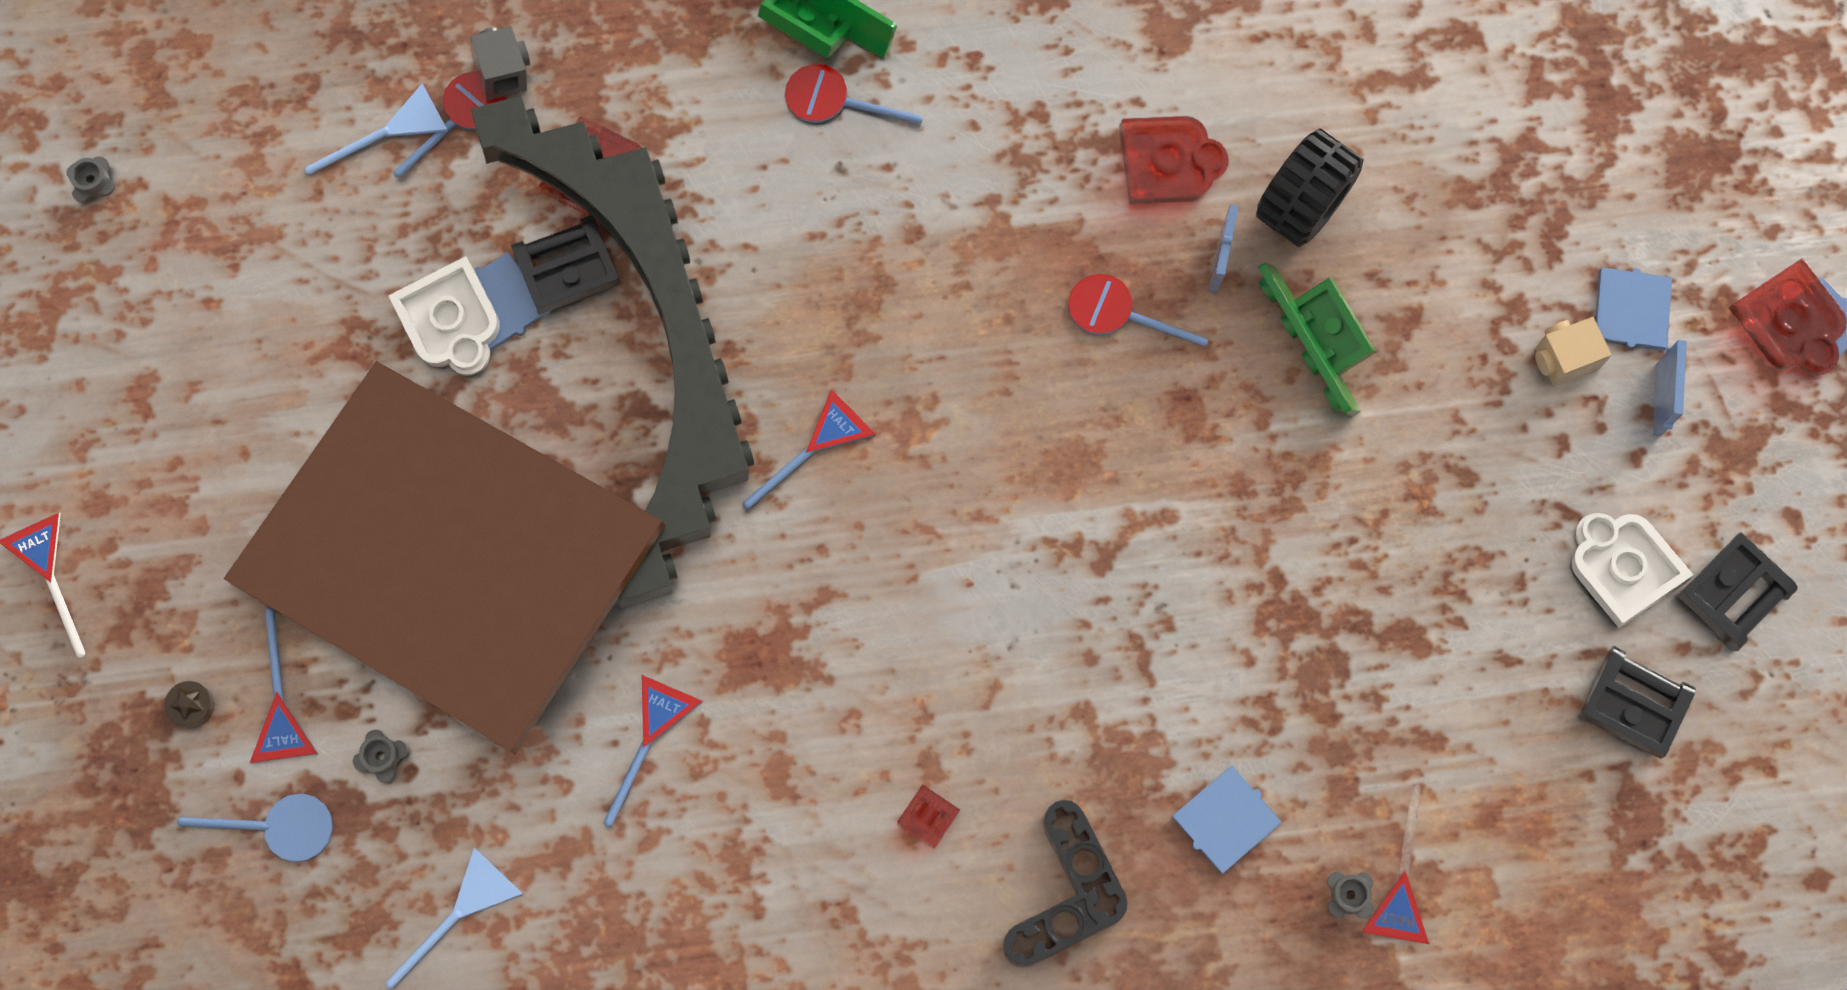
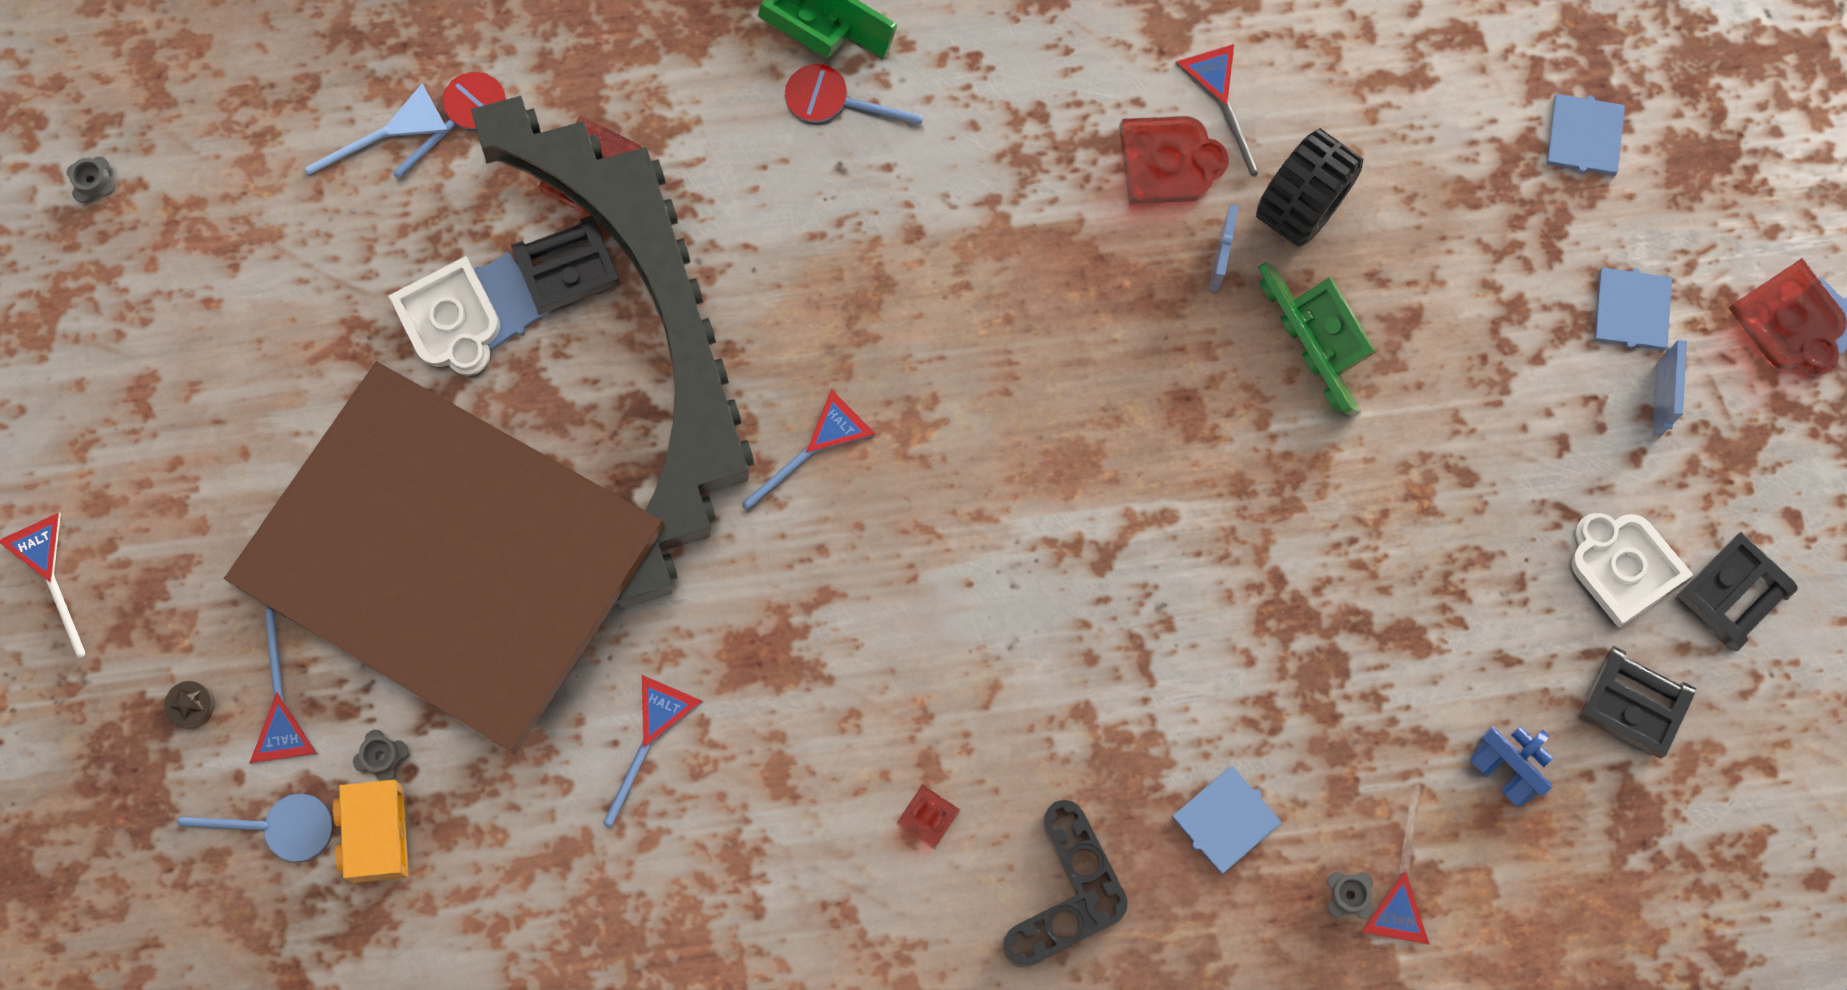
(371, 831): none -> light orange brick
(480, 889): light blue piece -> none
(500, 62): dark grey brick -> none
(1104, 304): red piece -> none
(1213, 73): none -> piece
(1528, 780): none -> blue hips
(1571, 350): tan brick -> none
(1585, 134): none -> medium blue piece

